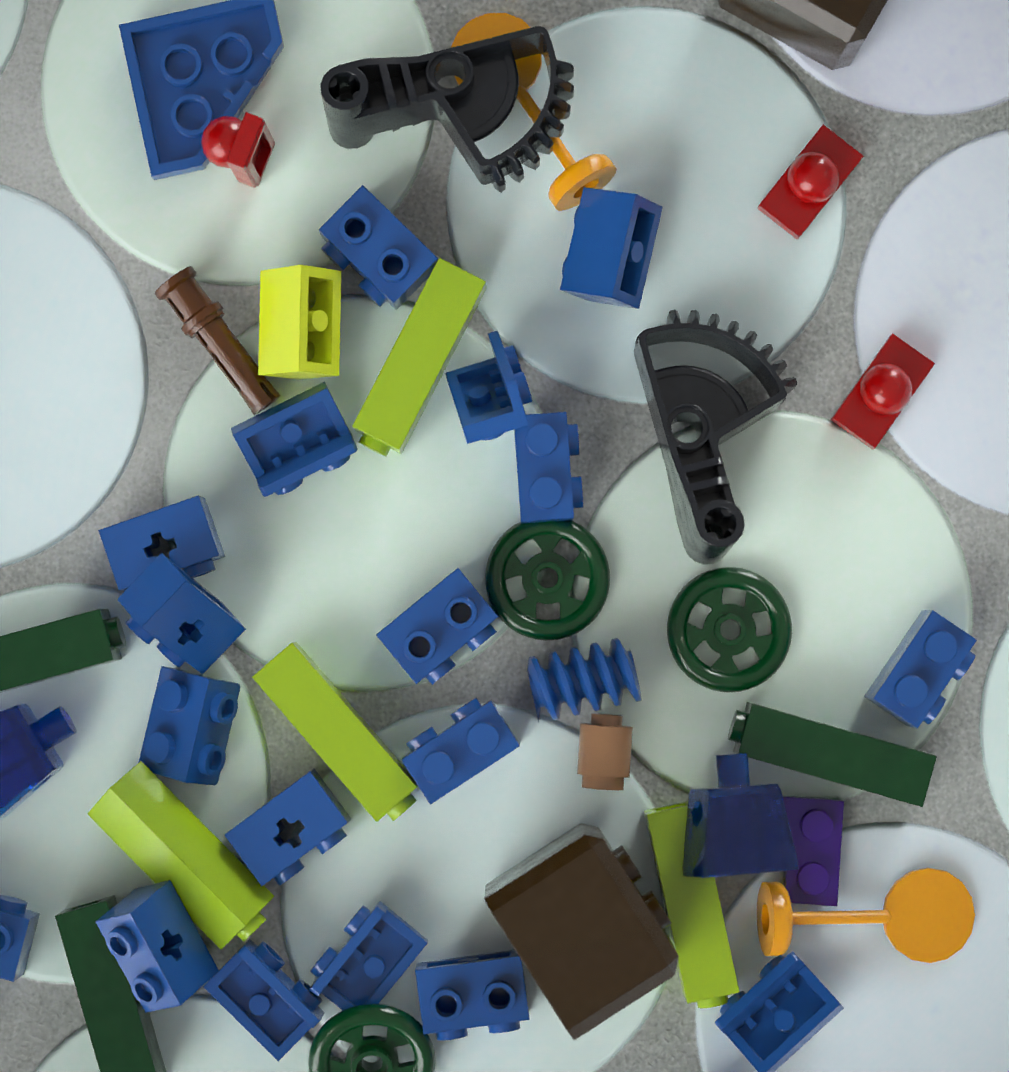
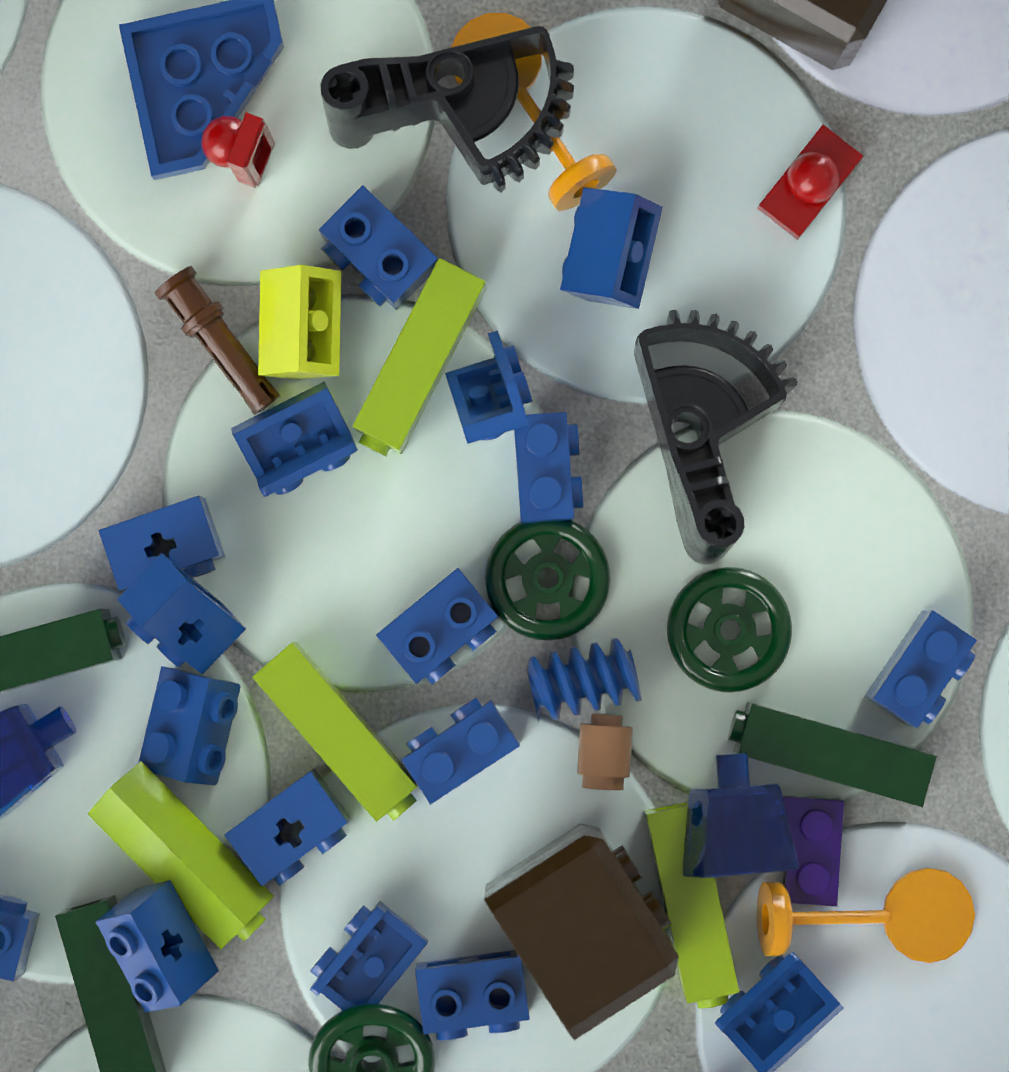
(266, 998): blue bracket -> none
(882, 391): red tile -> none

